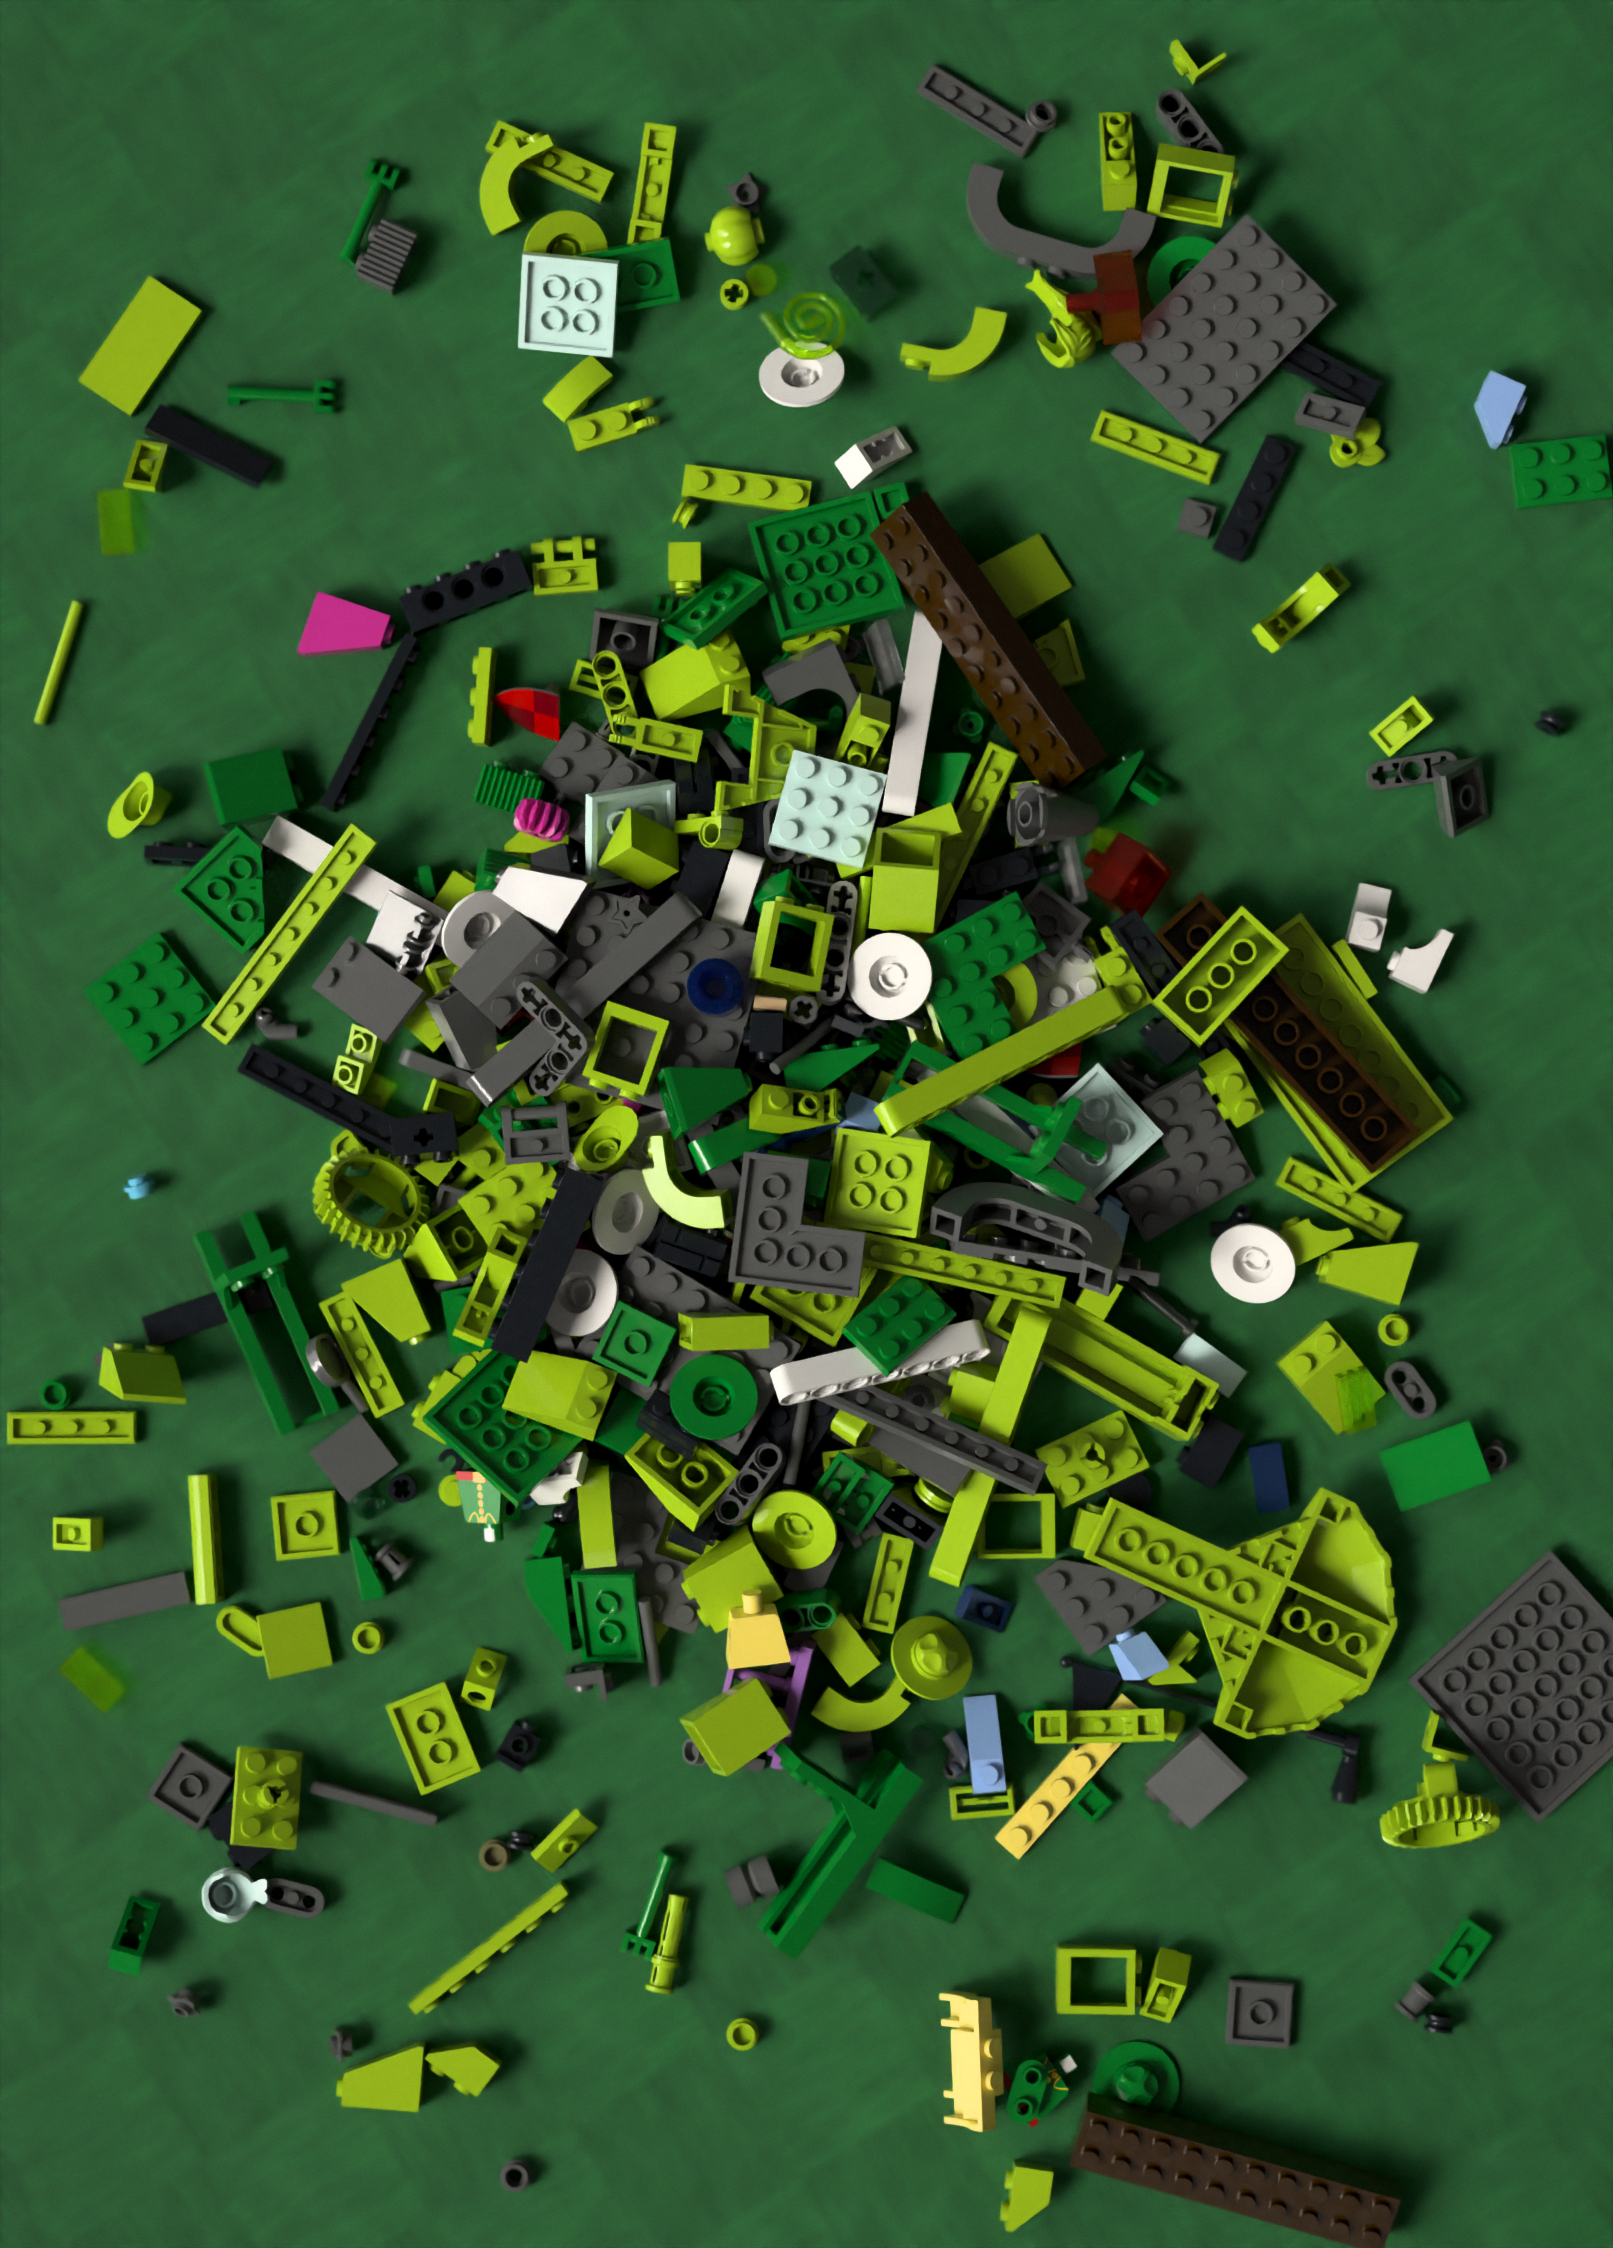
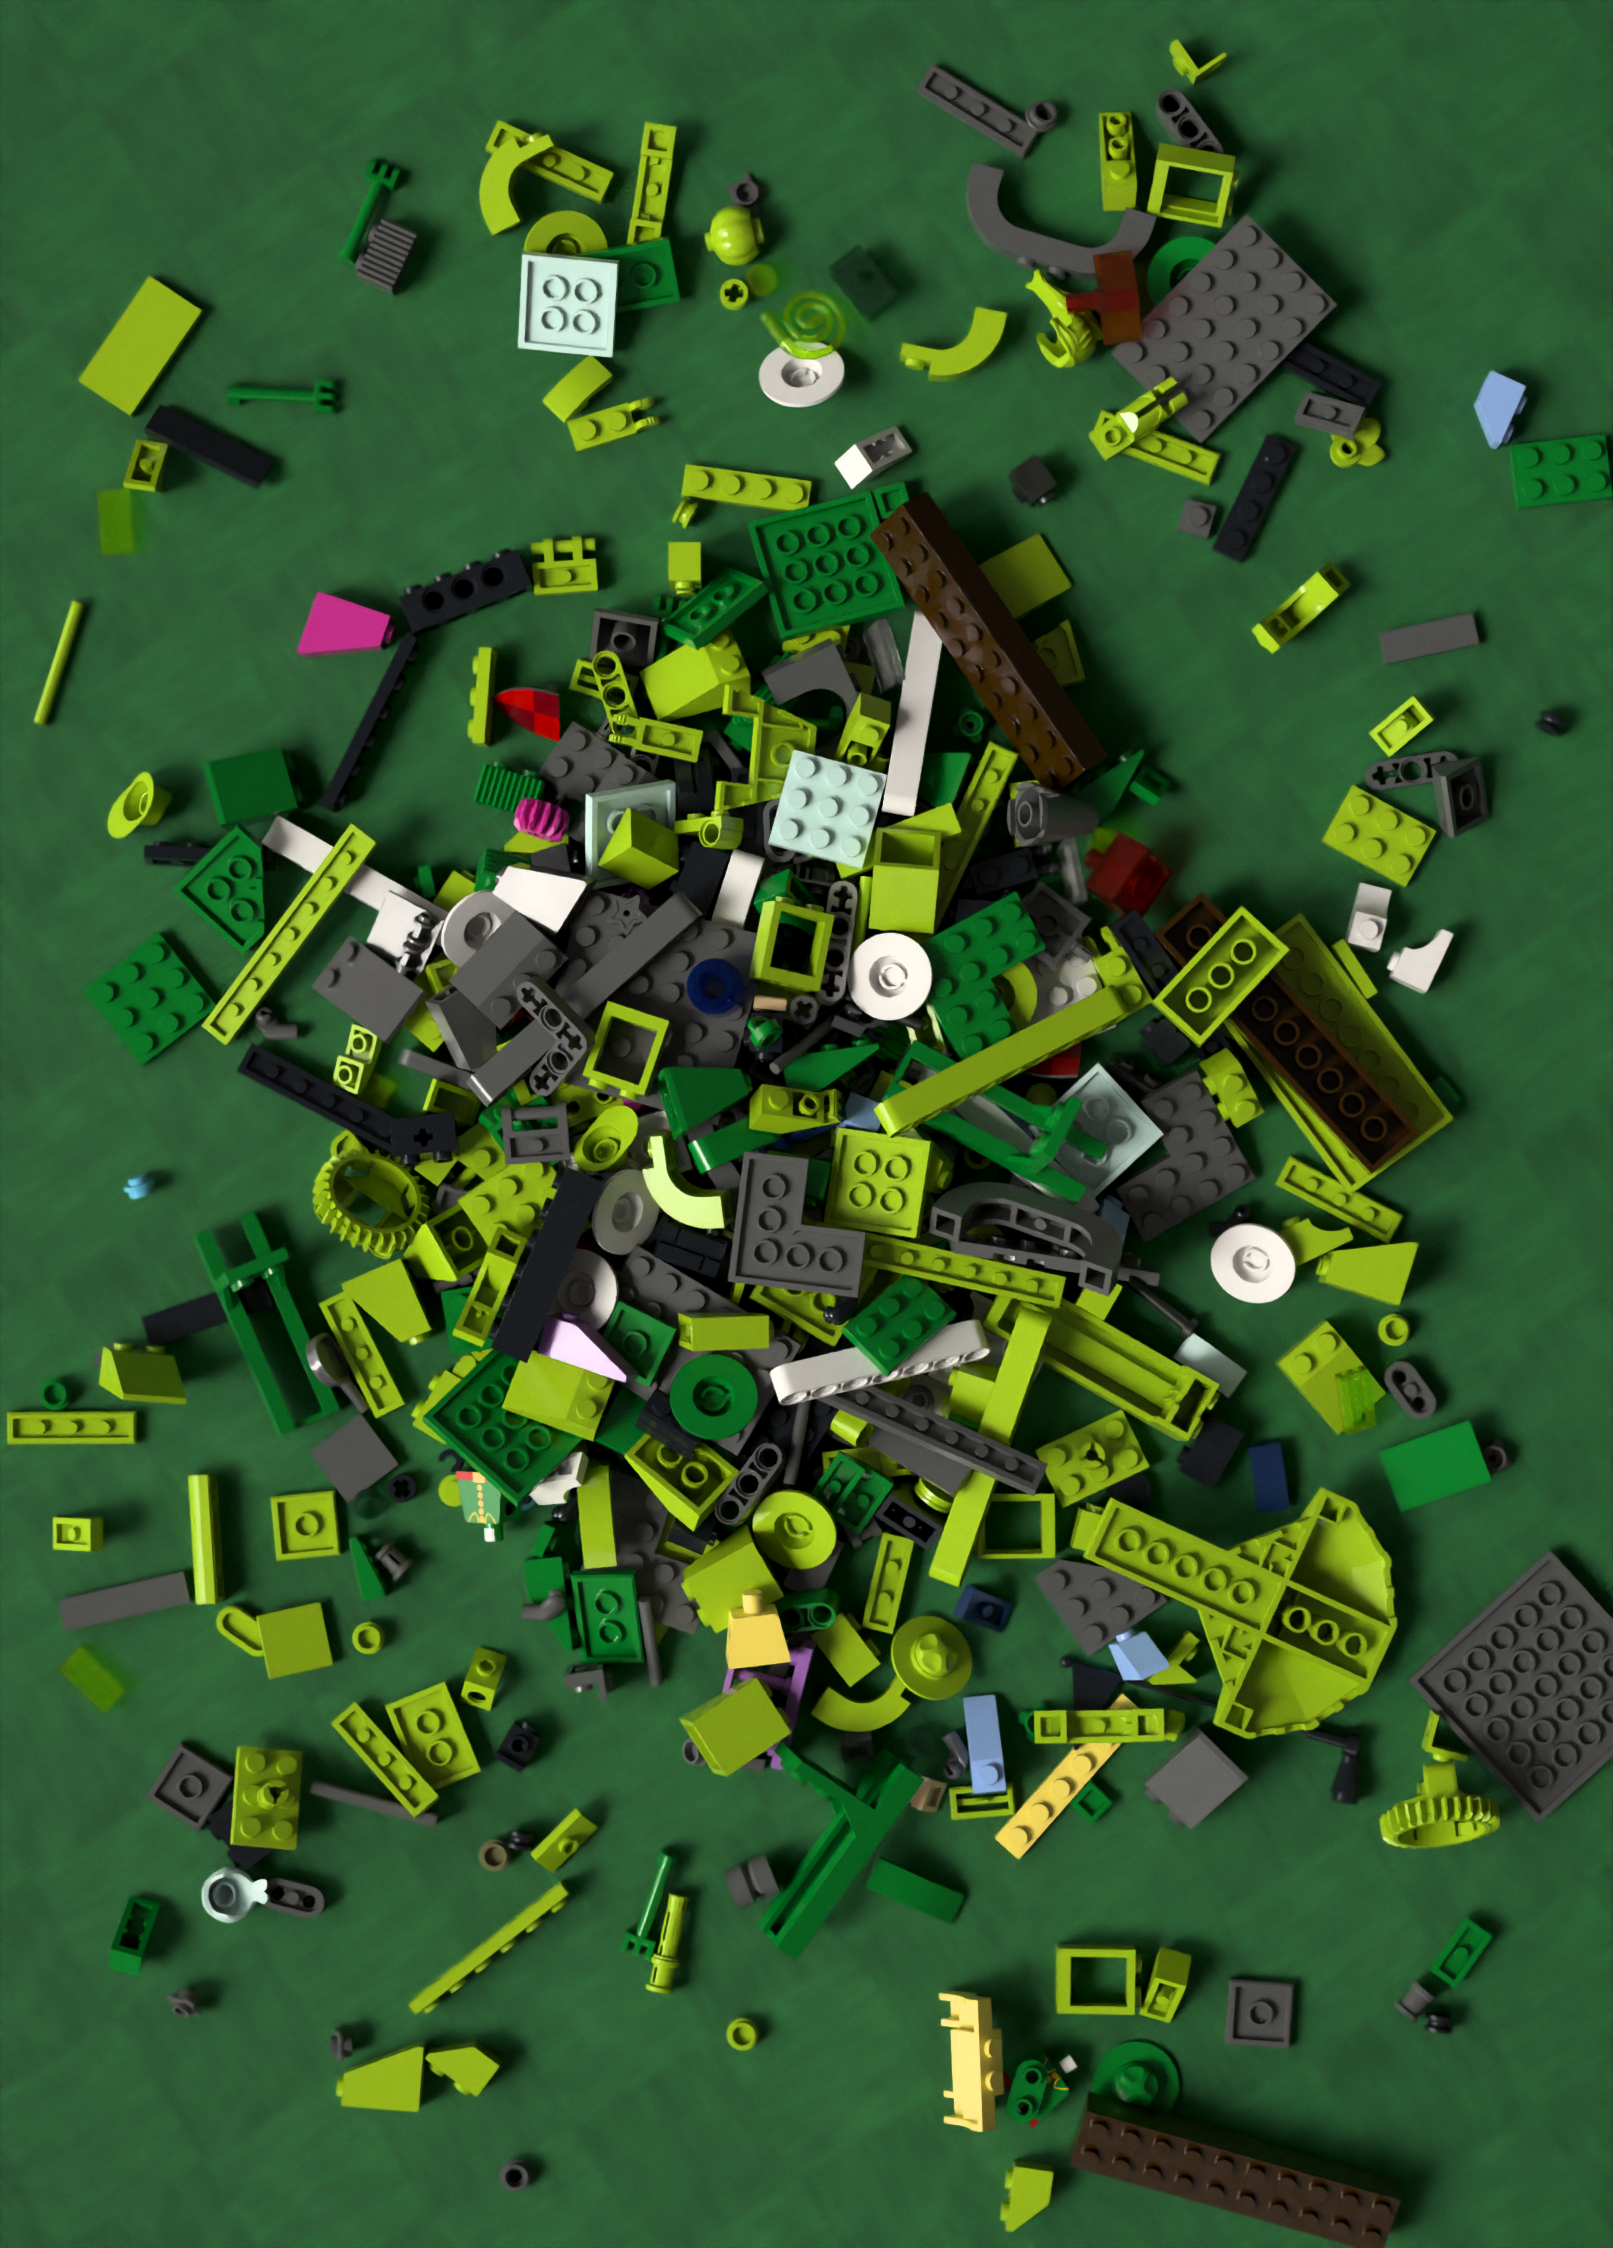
(385, 1760): none -> lime plate
(548, 1609): none -> dark grey arm
(581, 1345): none -> slope
(766, 1033): none -> green tile
(842, 1311): none -> black arm
(928, 1795): none -> tan tile
(1032, 482): none -> pearl dark grey brick
(1136, 420): none -> lime plate
(1378, 836): none -> lime plate
(1428, 638): none -> dark grey tile

